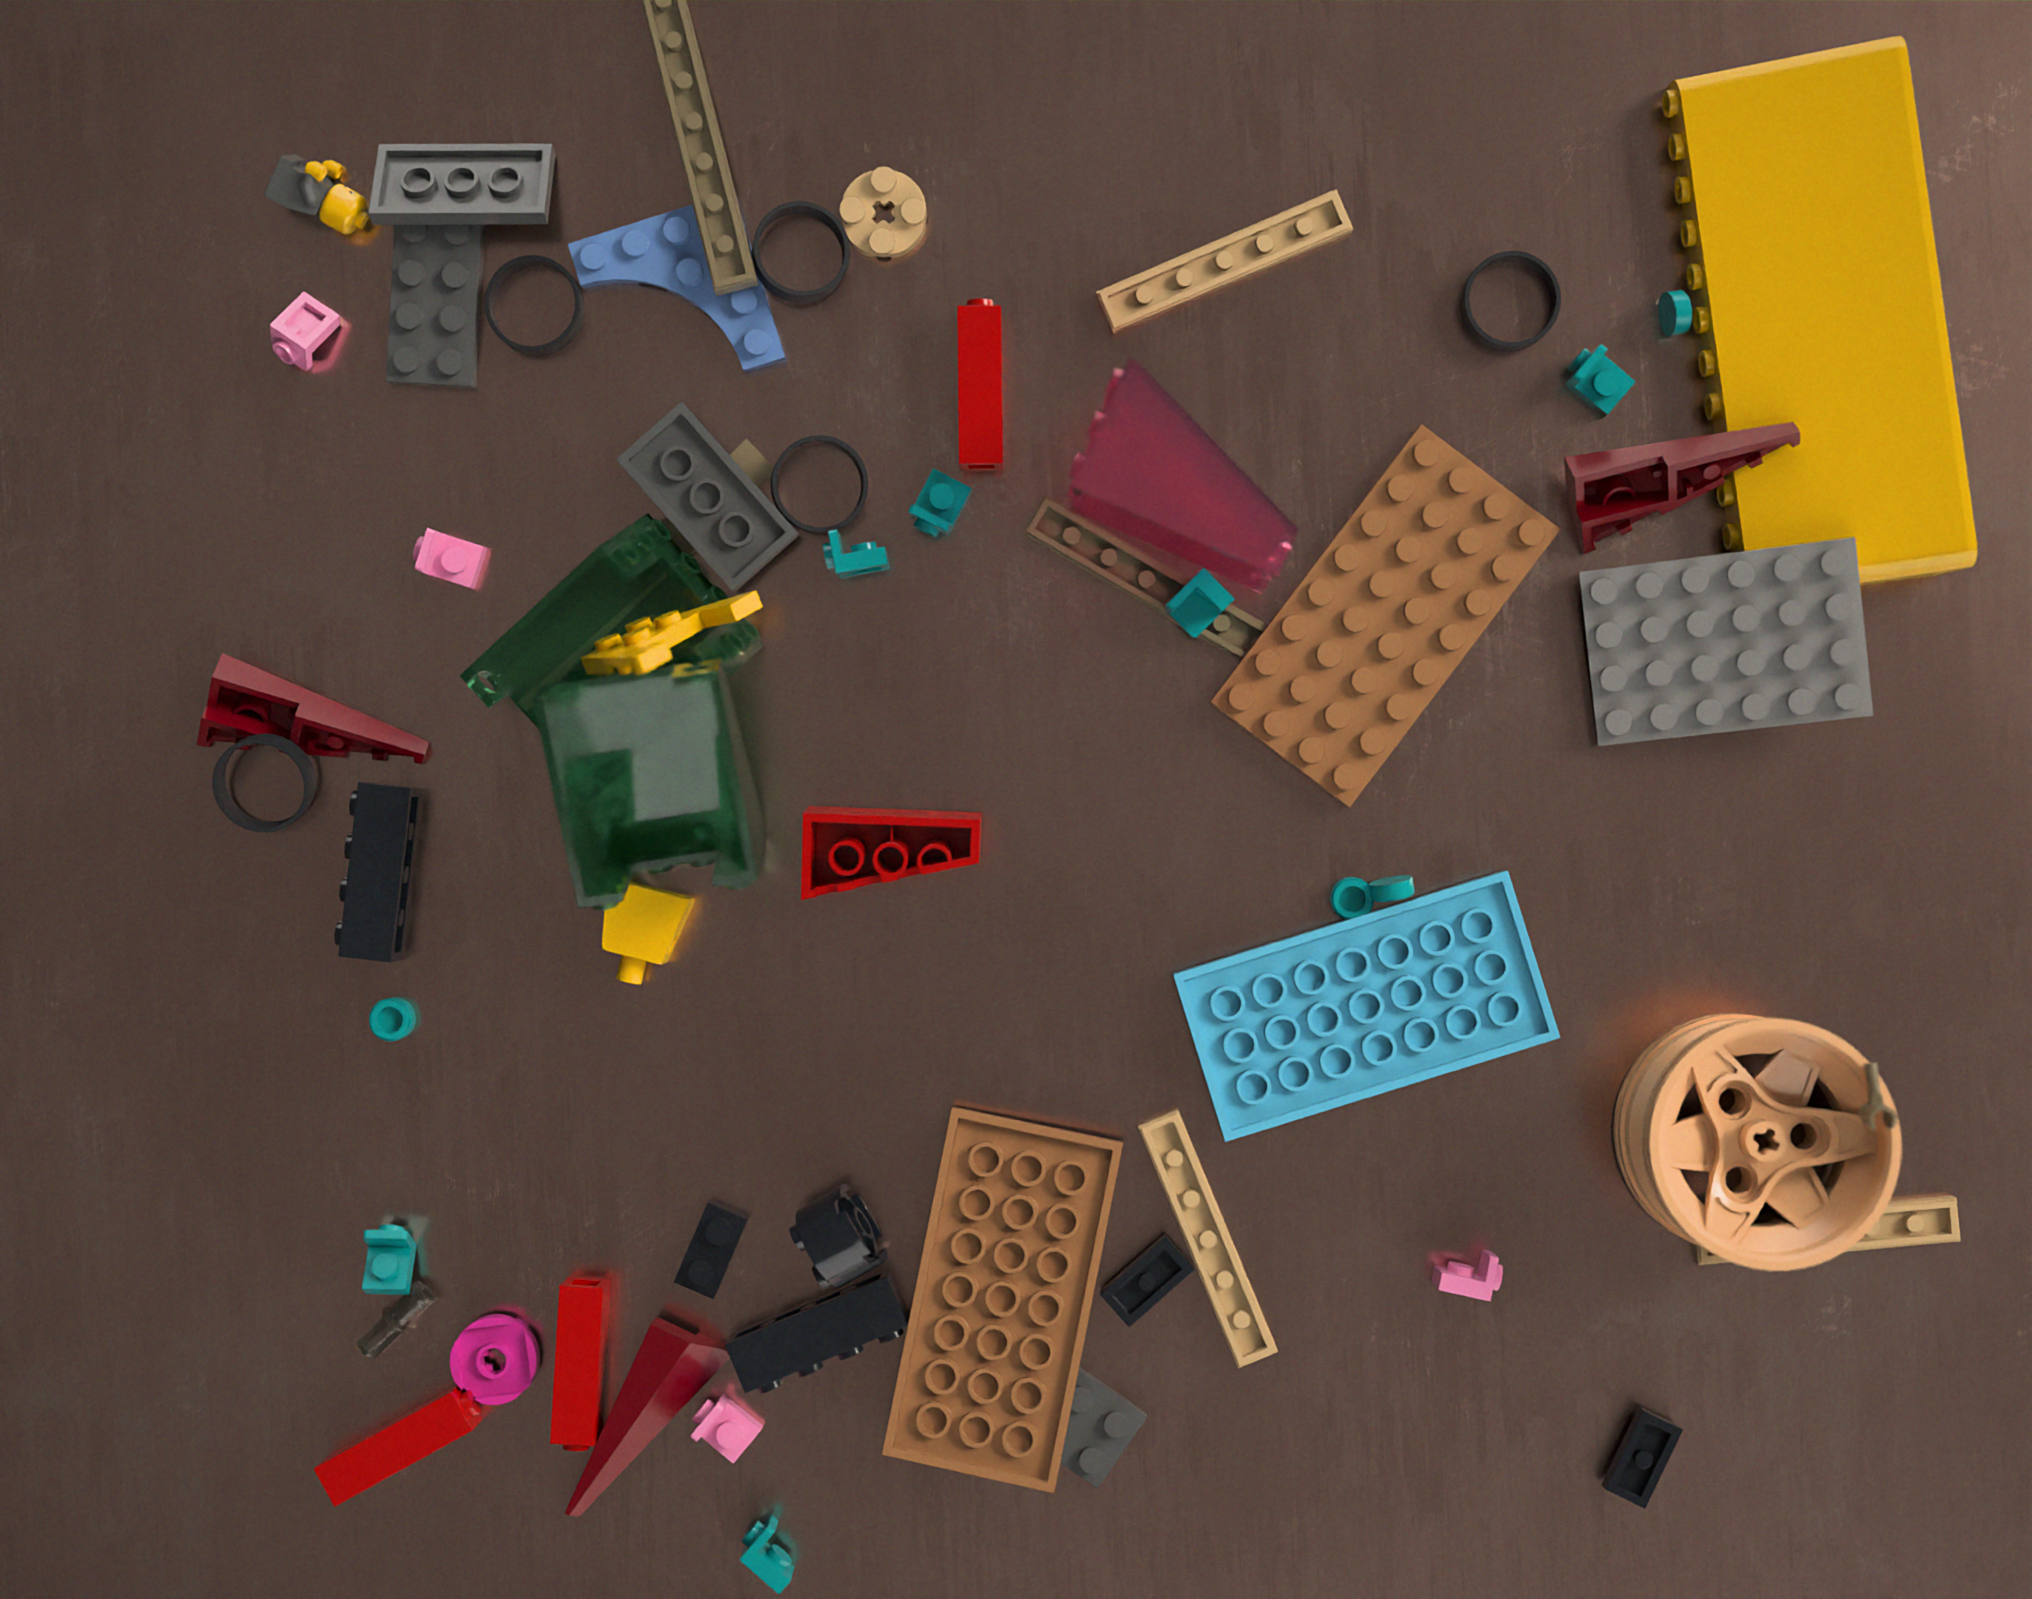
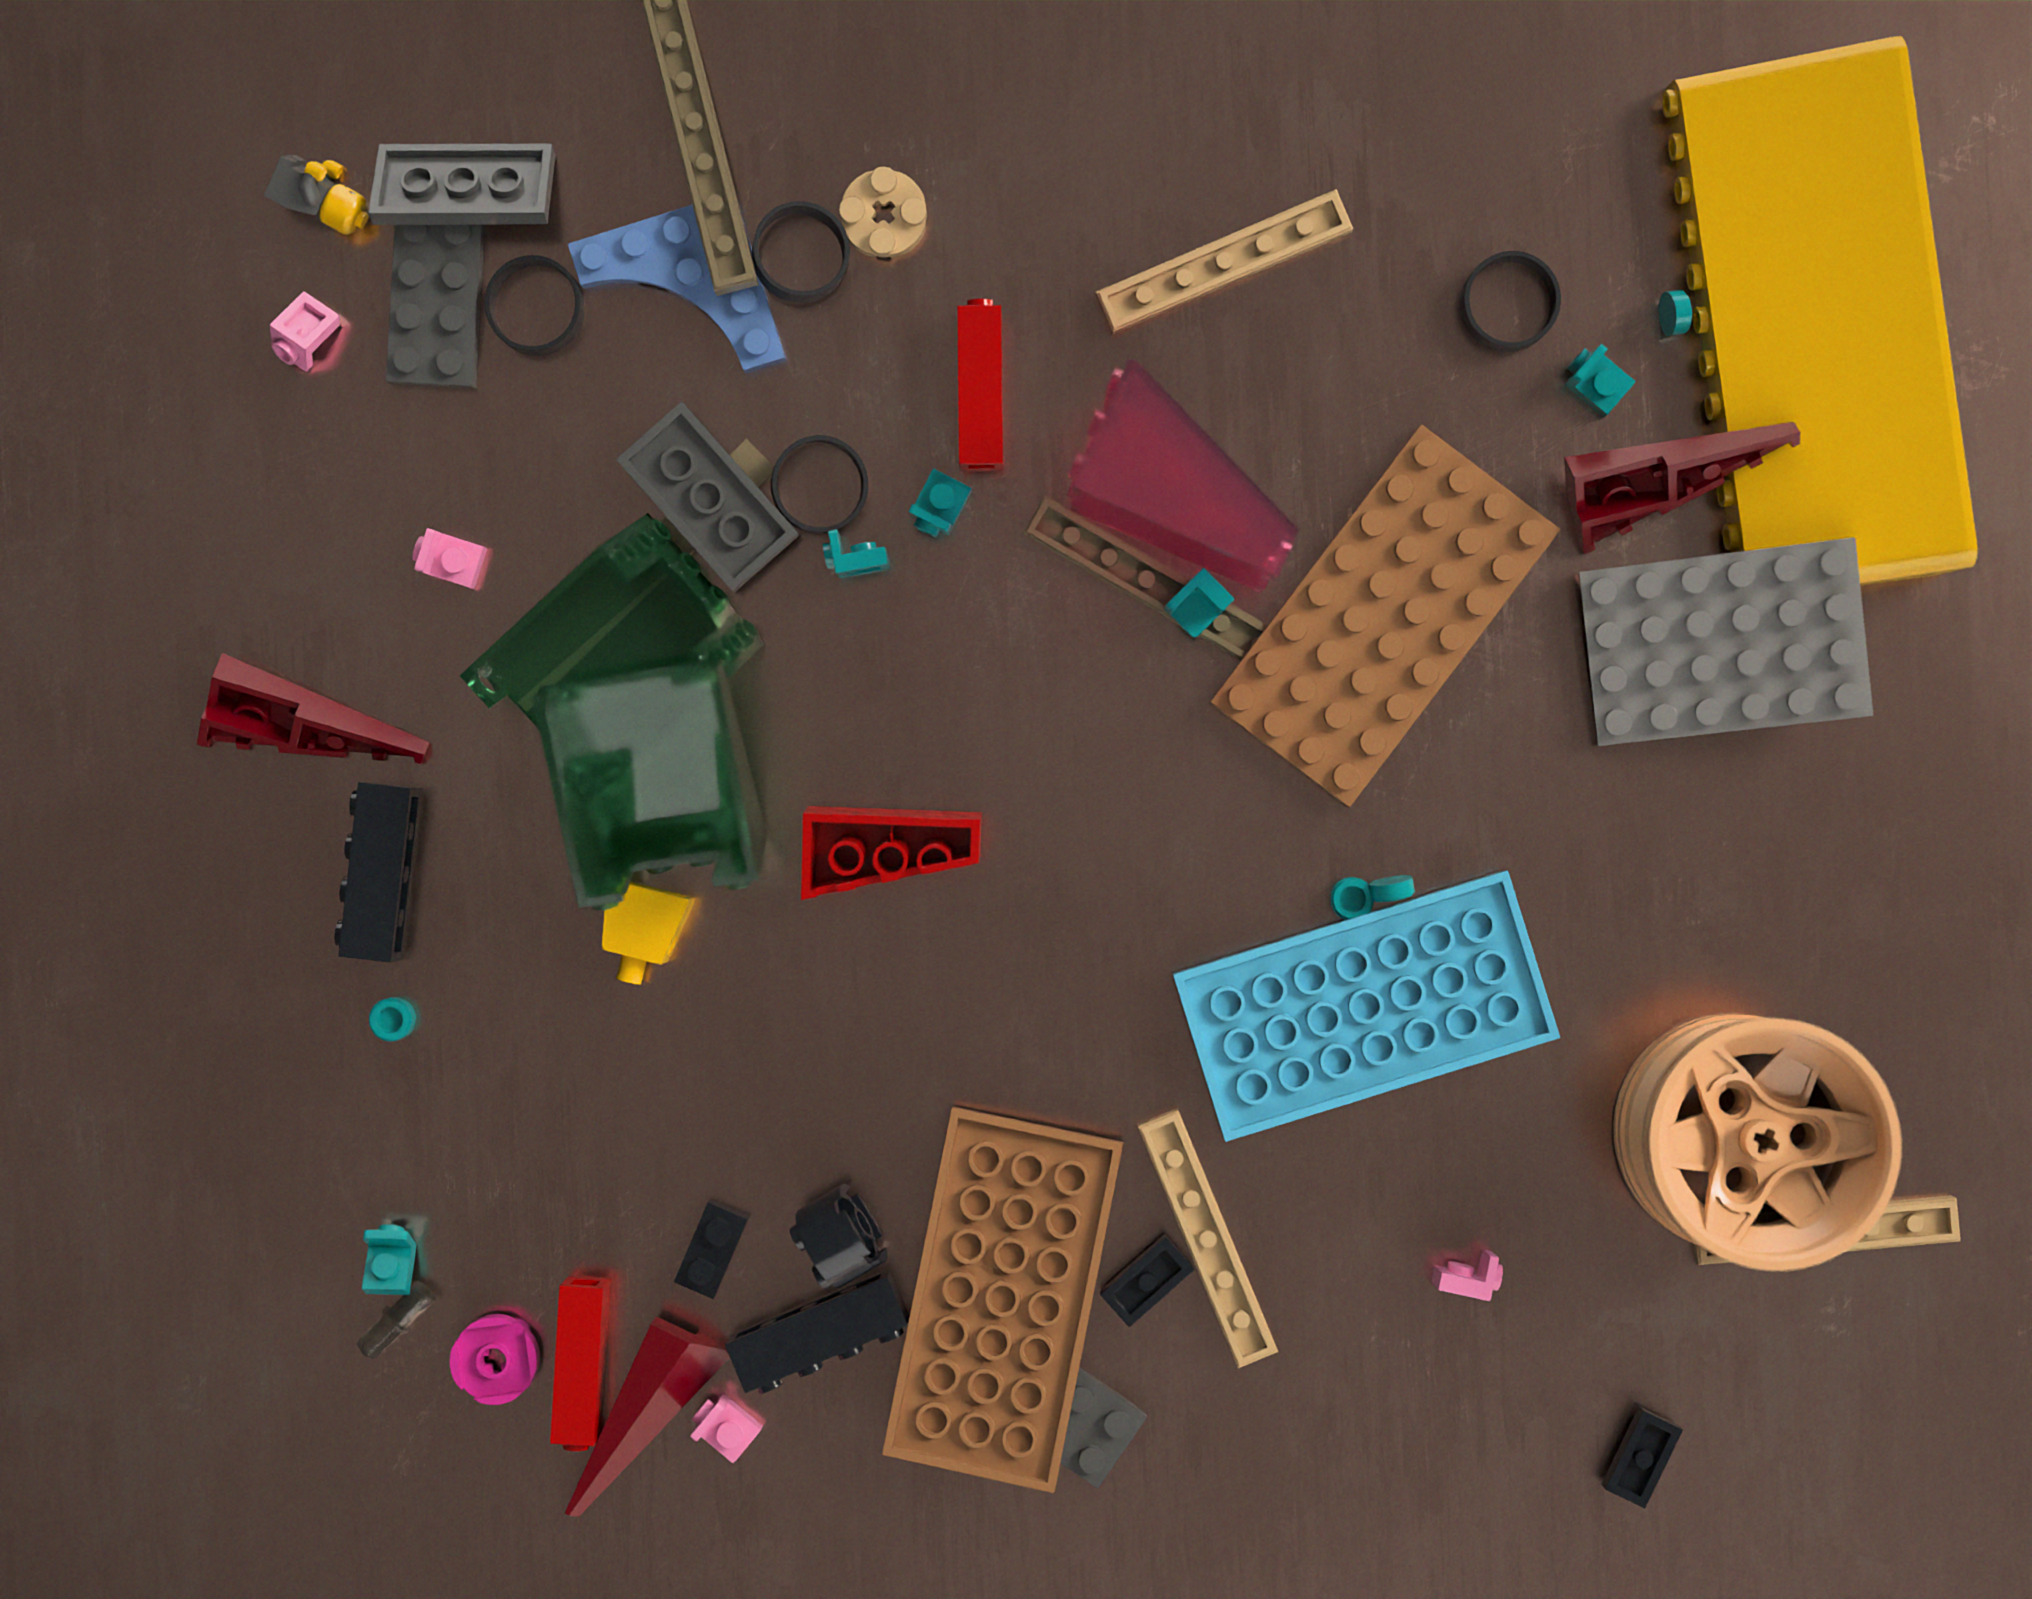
(236, 815): black tyre -> none
(398, 1444): red brick -> none
(649, 642): yellow wing -> none
(767, 1562): teal bracket -> none
(1875, 1101): dark tan hand -> none

